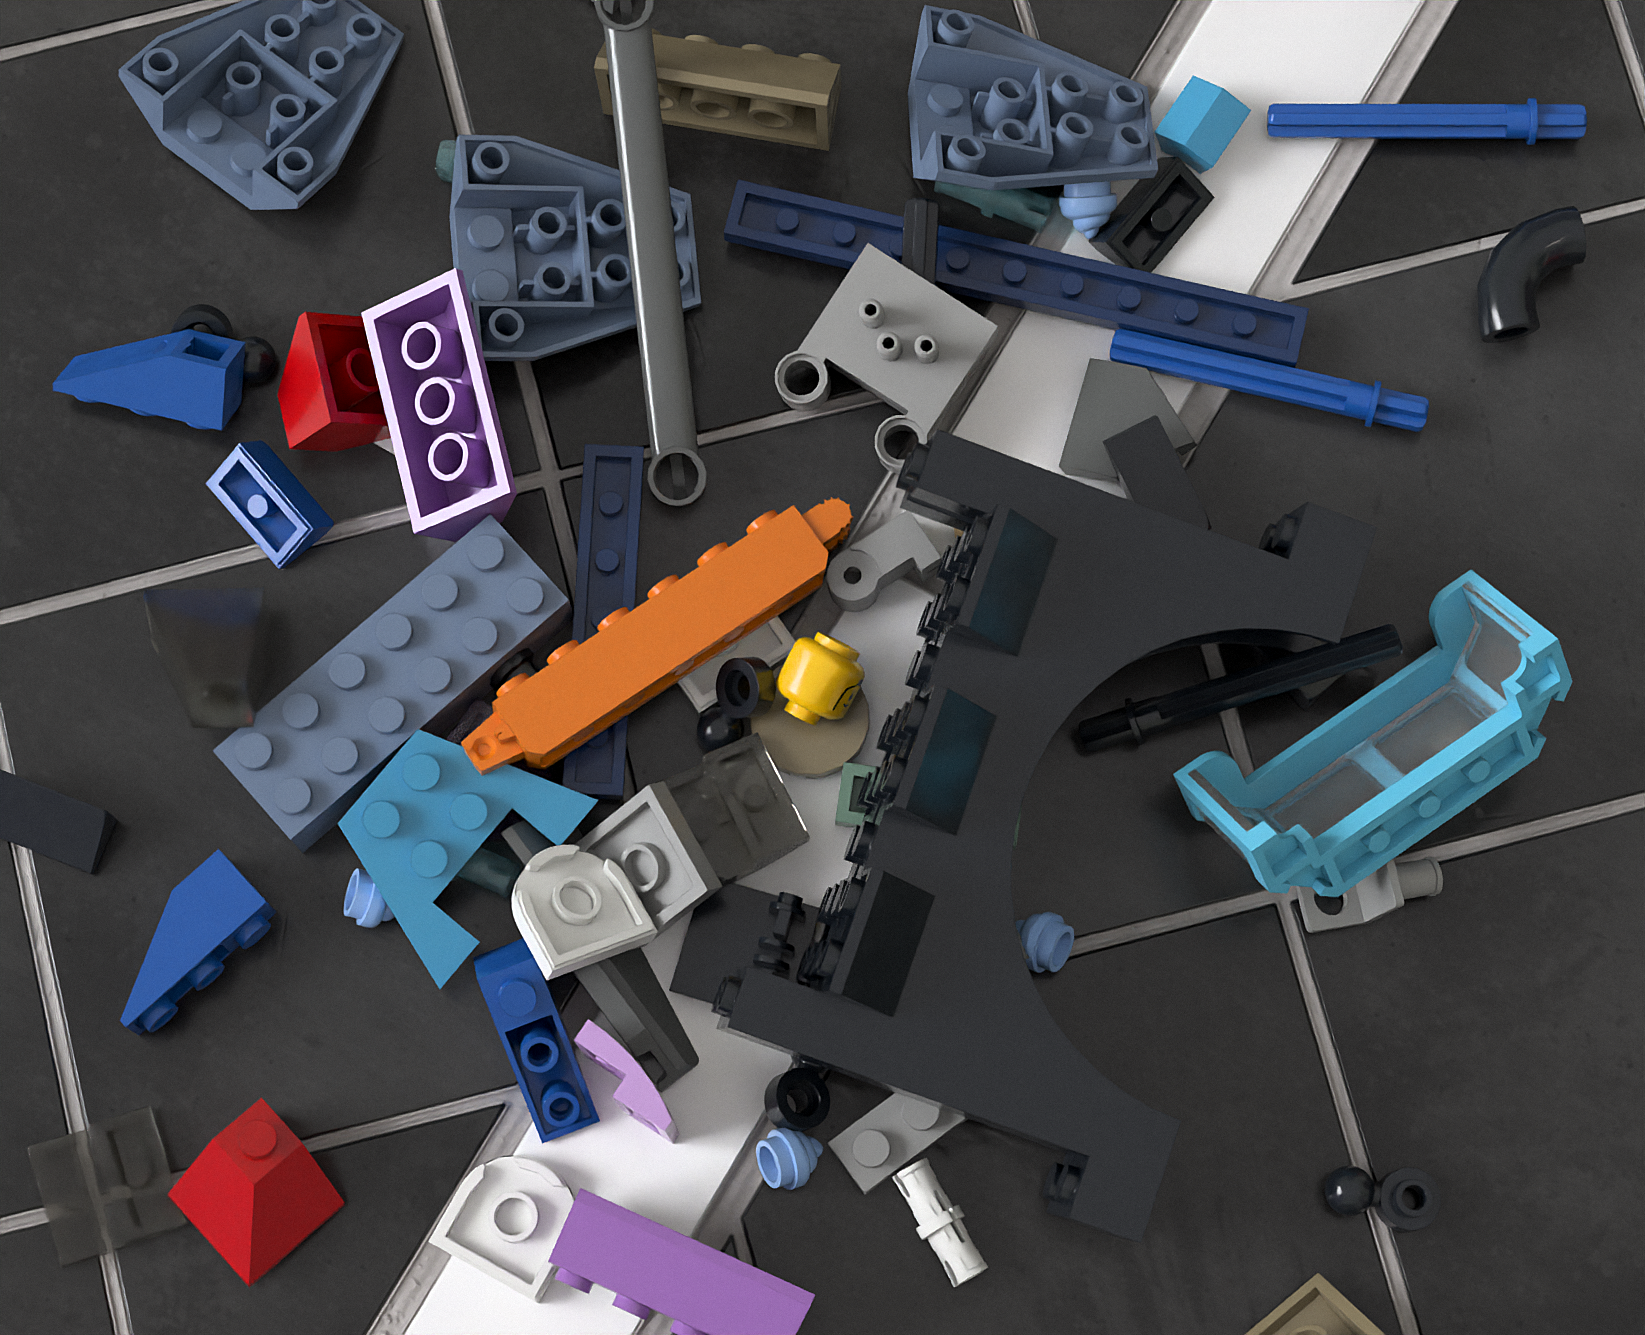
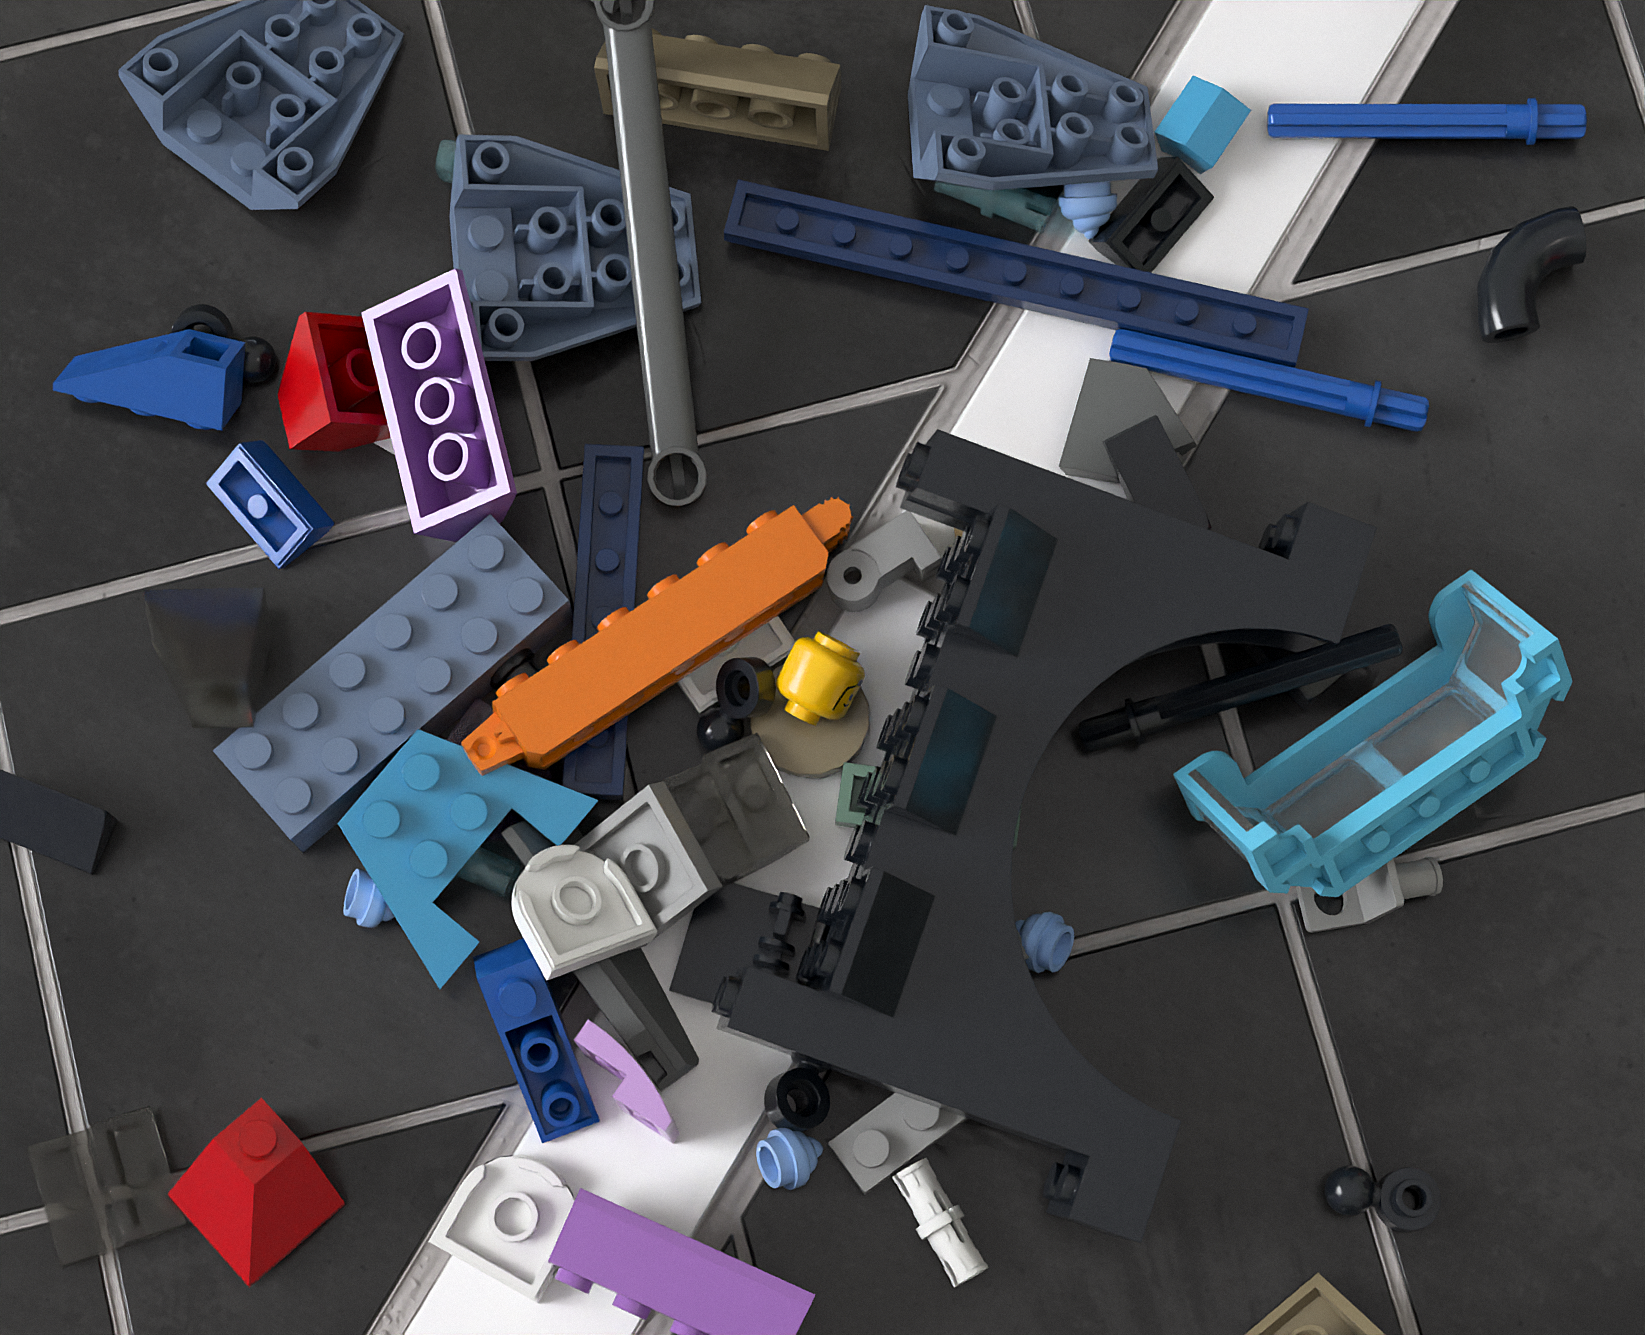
(199, 928): blue slope -> none
(895, 336): light grey piece -> none

